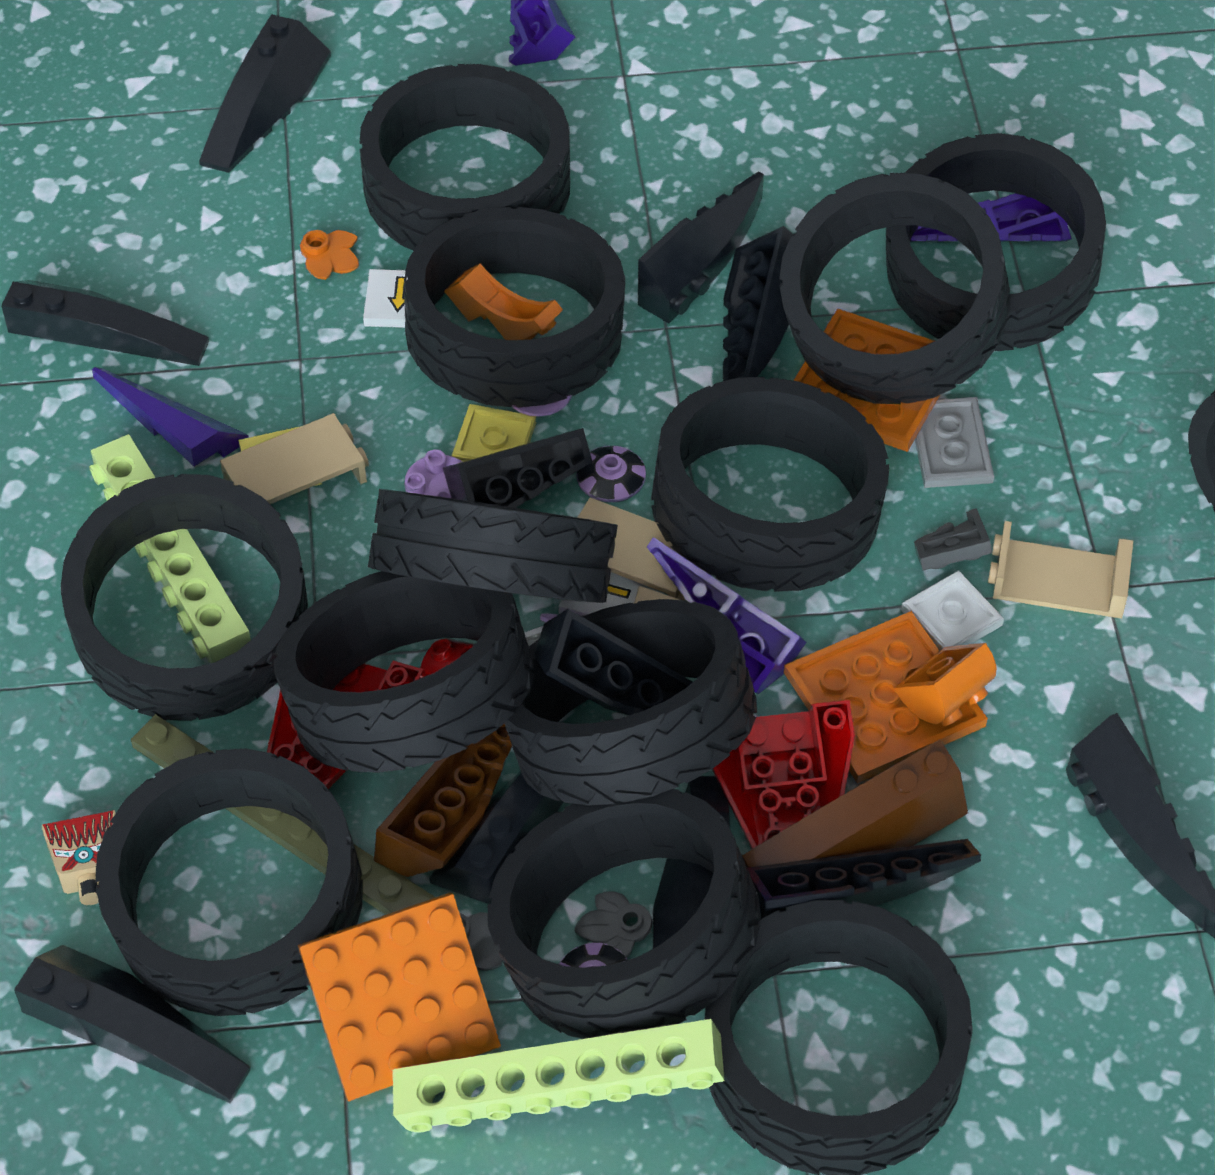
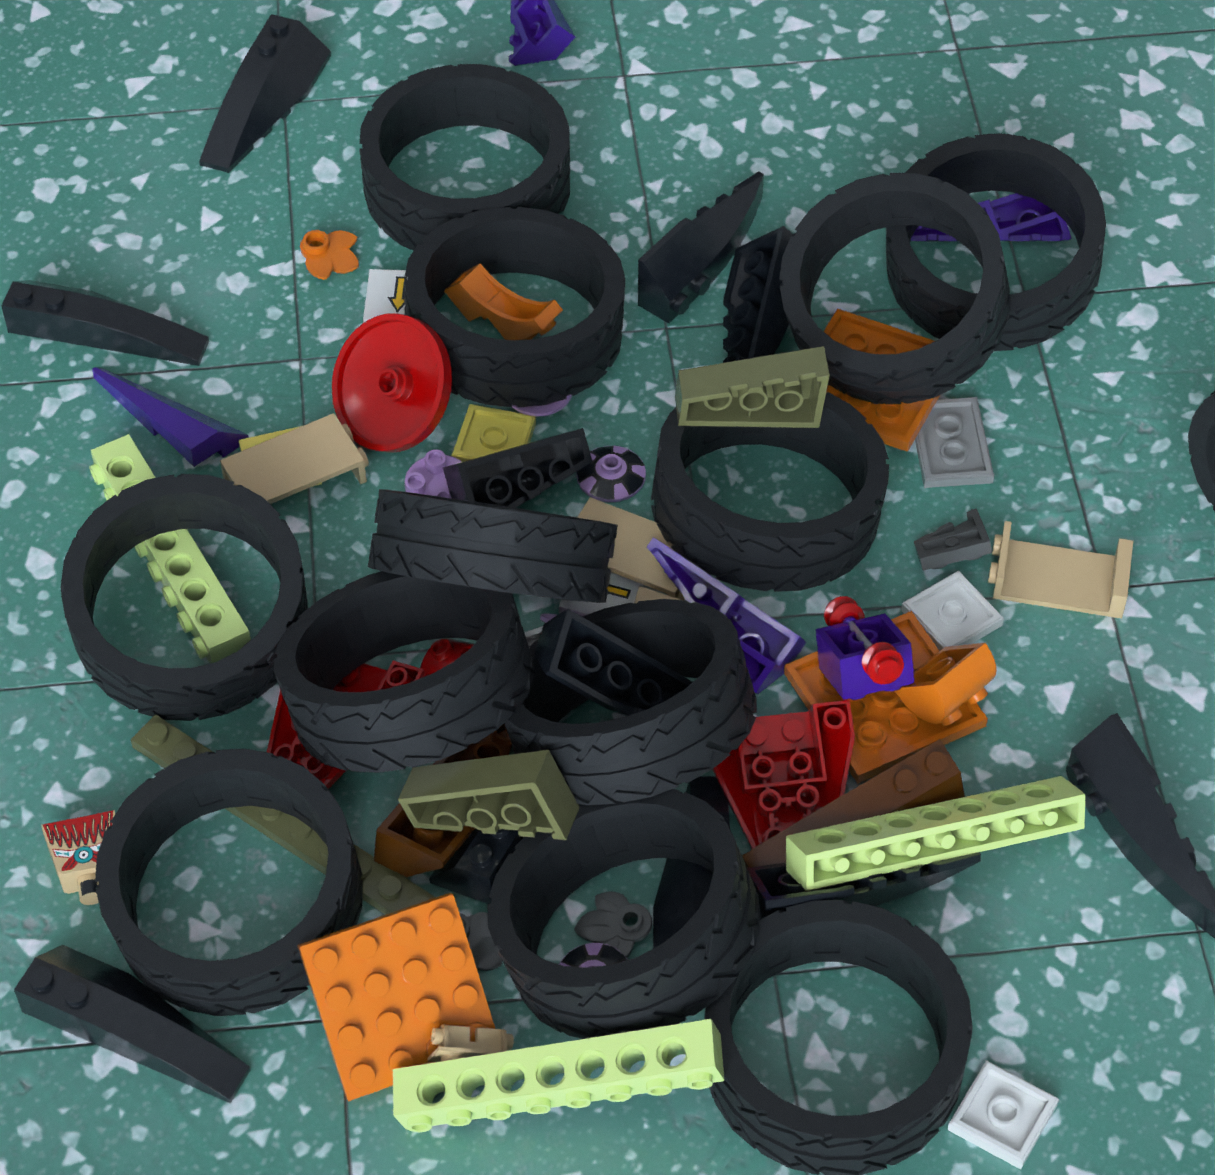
(392, 382): none -> red dish
(455, 1042): none -> tan hinge
(492, 794): none -> olive wedge
(755, 391): none -> olive wedge
(862, 652): none -> dark purple brick
(934, 832): none -> yellowish green brick
(1003, 1114): none -> white tile

